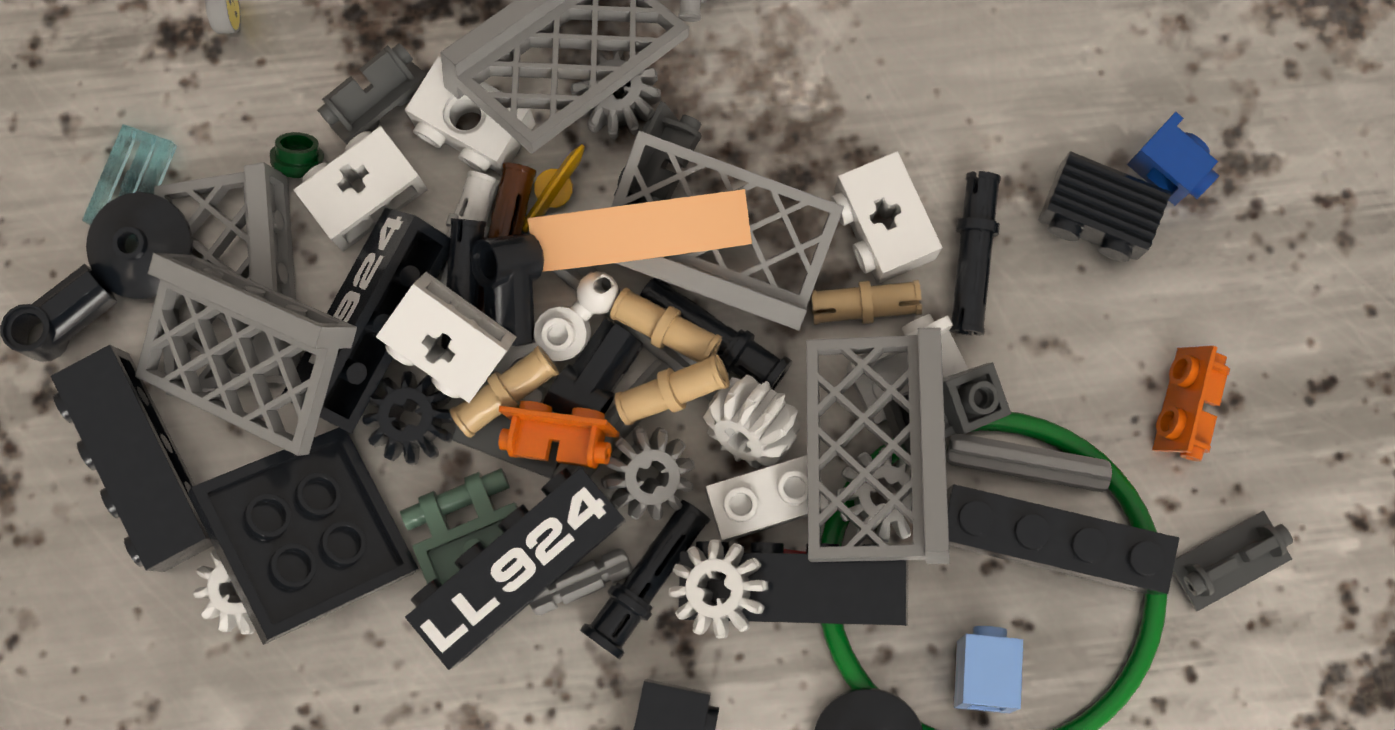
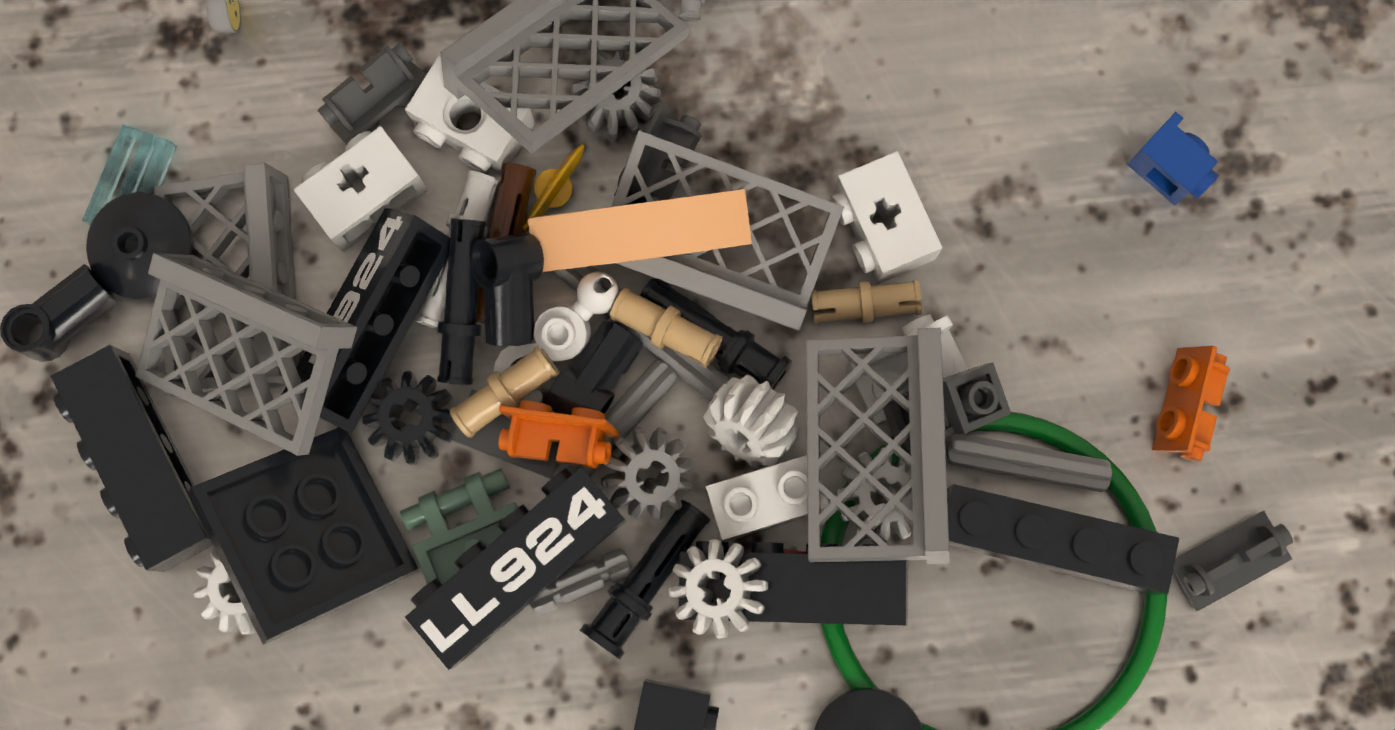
(295, 154): dark green plate -> none
(435, 309): white brick -> none
(672, 390): tan pin -> none
(975, 252): black pin -> none
(988, 671): light blue brick -> none
(1104, 208): black brick -> none

